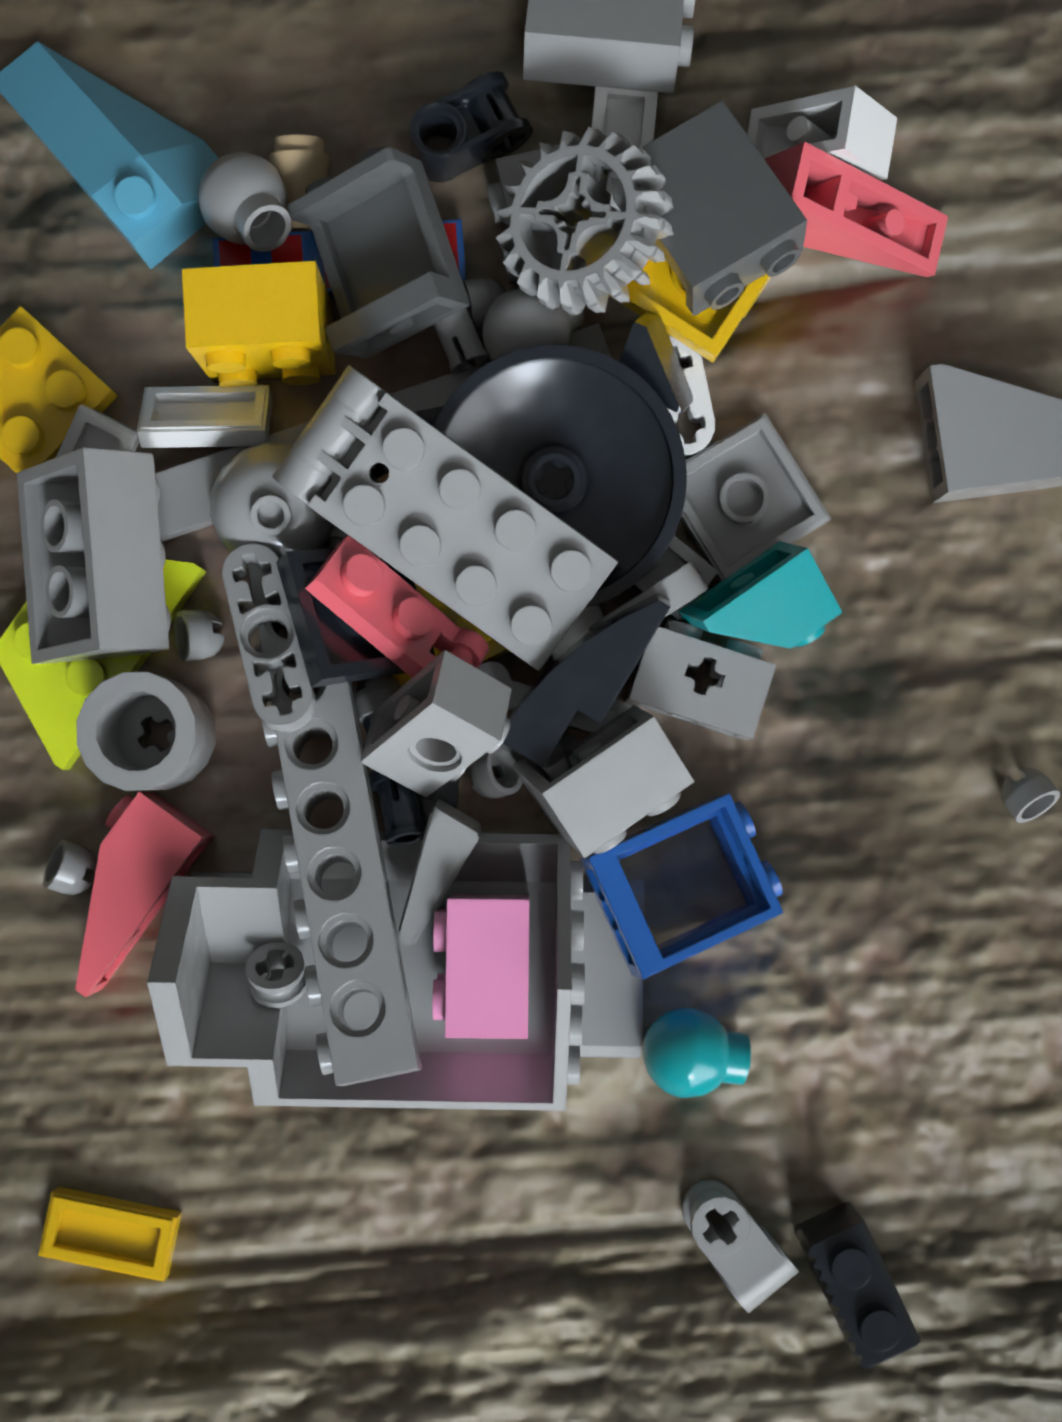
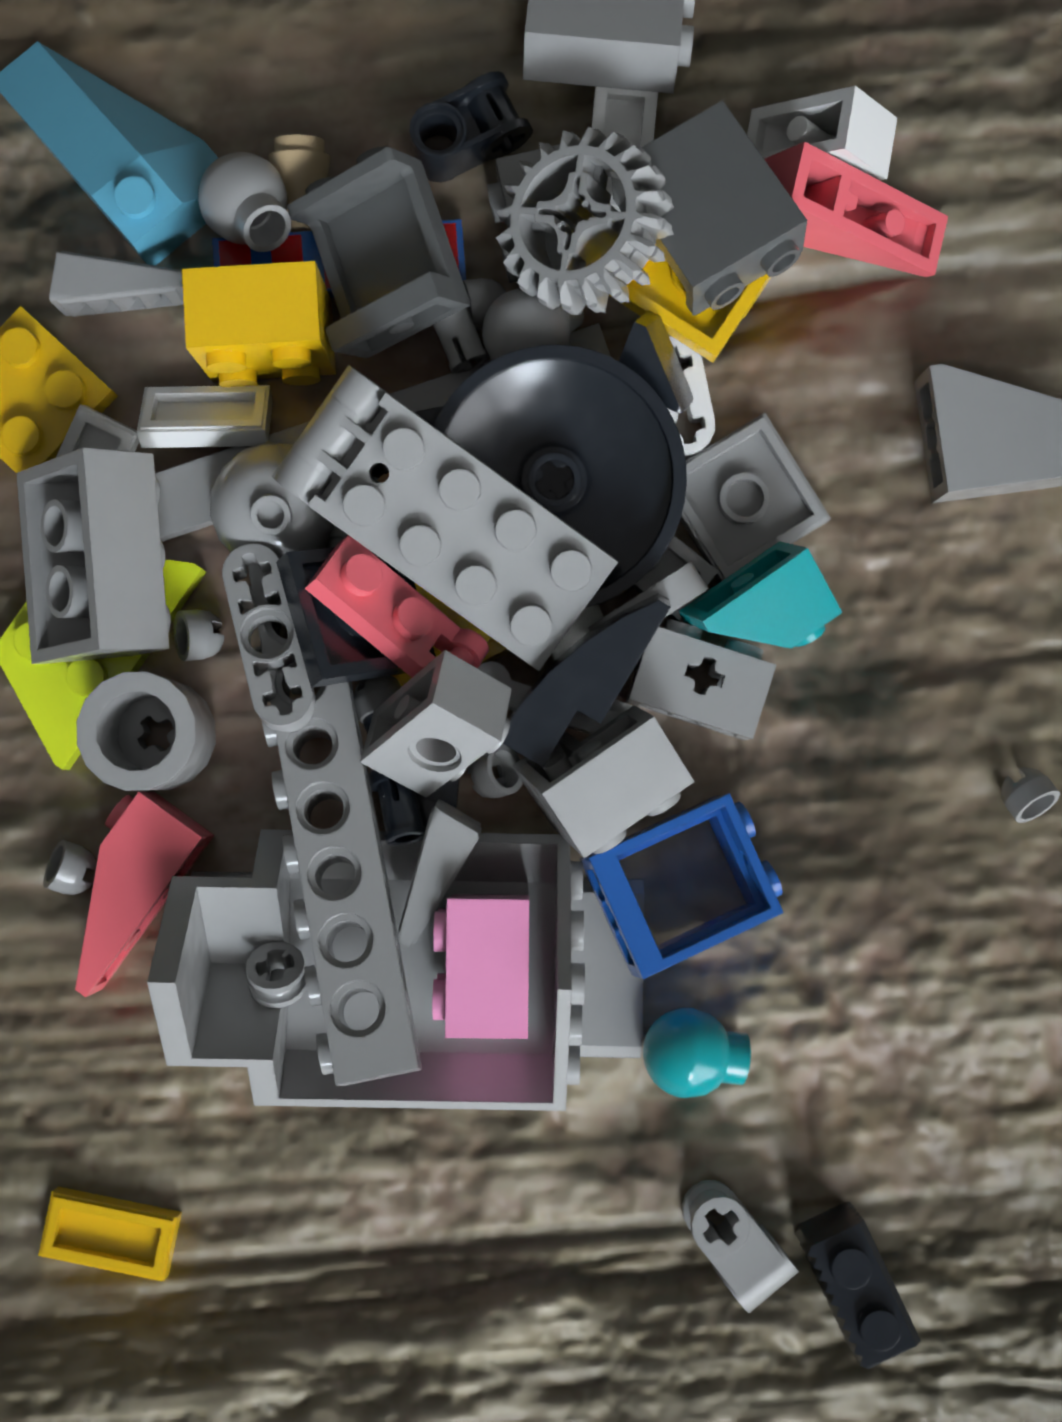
(106, 285): none -> light grey slope

